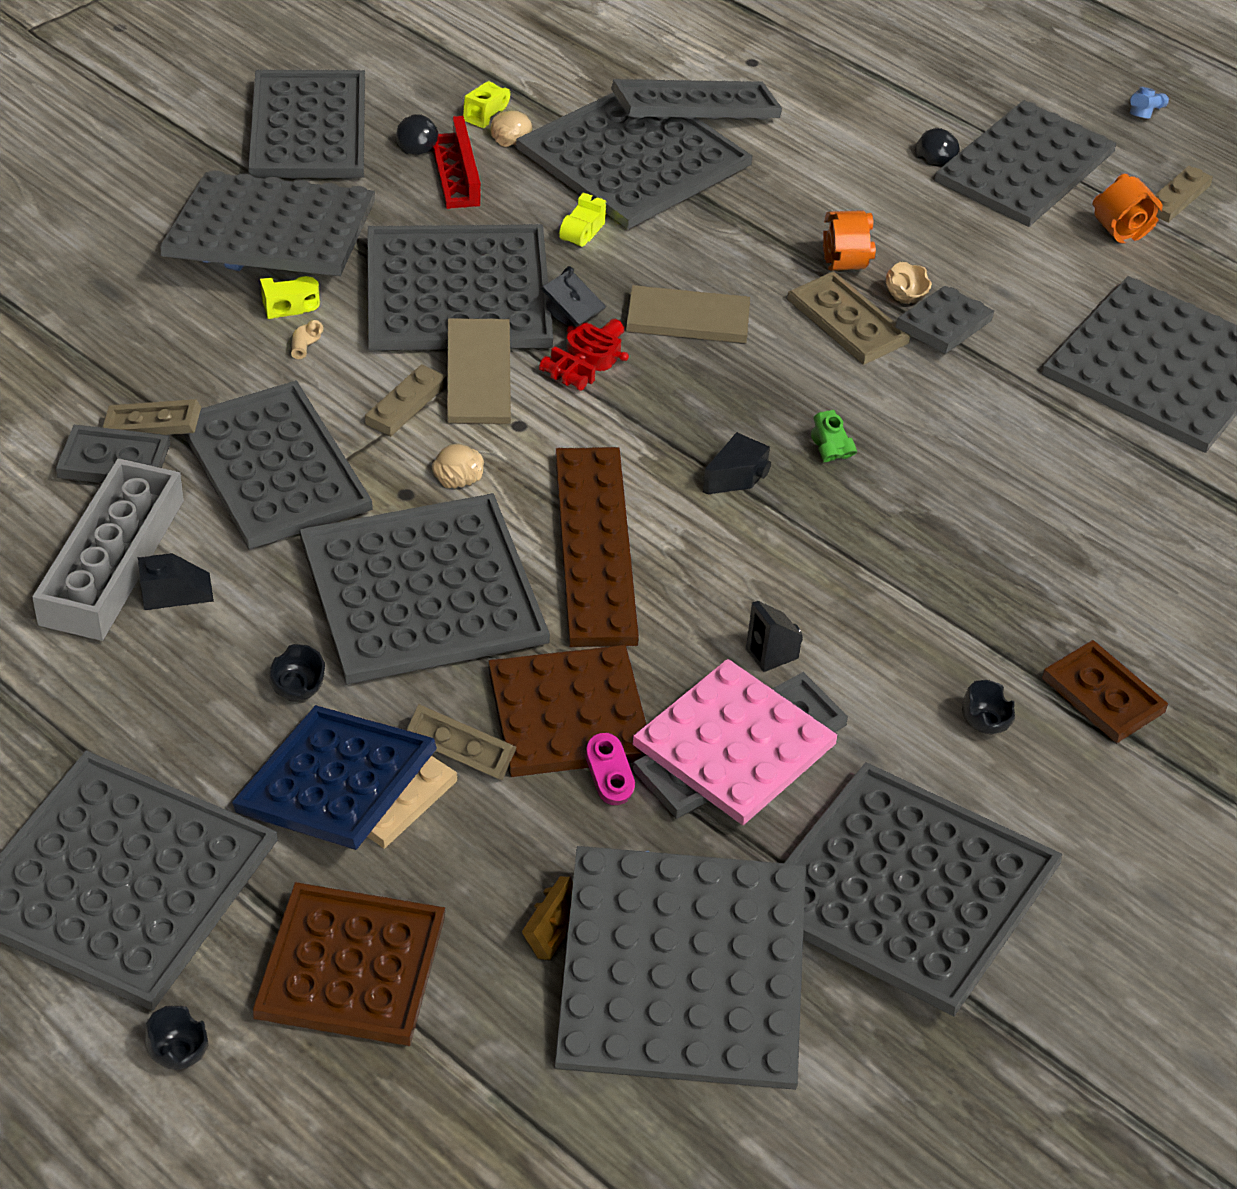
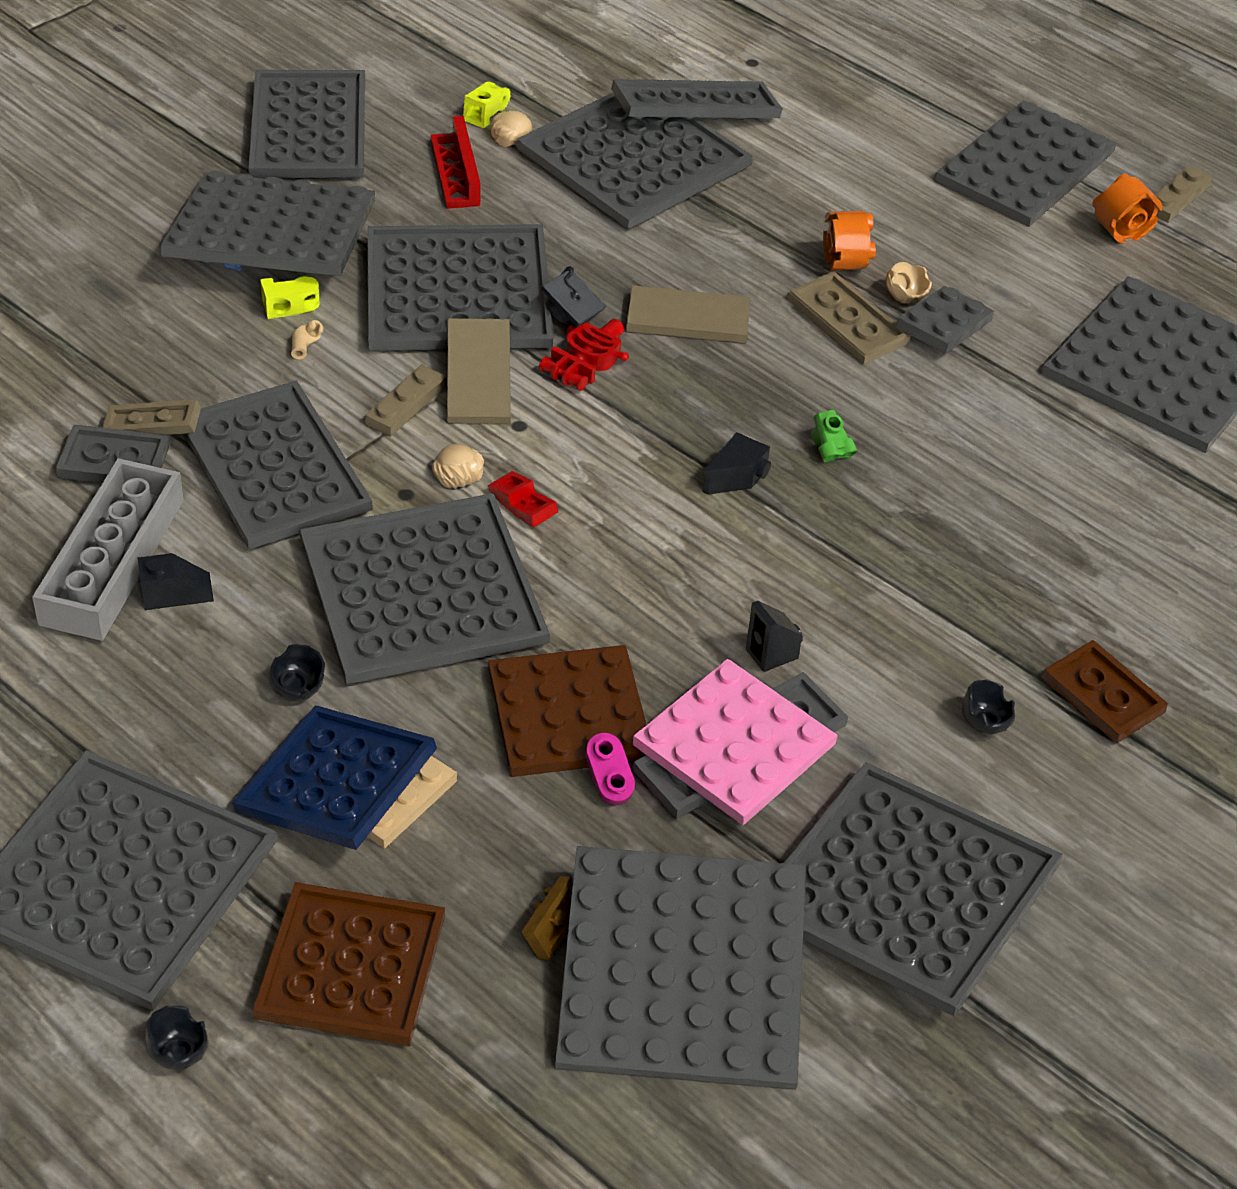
(416, 134): black hair -> none
(463, 742): dark tan plate -> none
(522, 500): none -> red slope
(584, 220): neon yellow leg -> none
(596, 548): reddish brown plate -> none
(937, 146): black hair -> none
(1145, 100): medium blue plate -> none

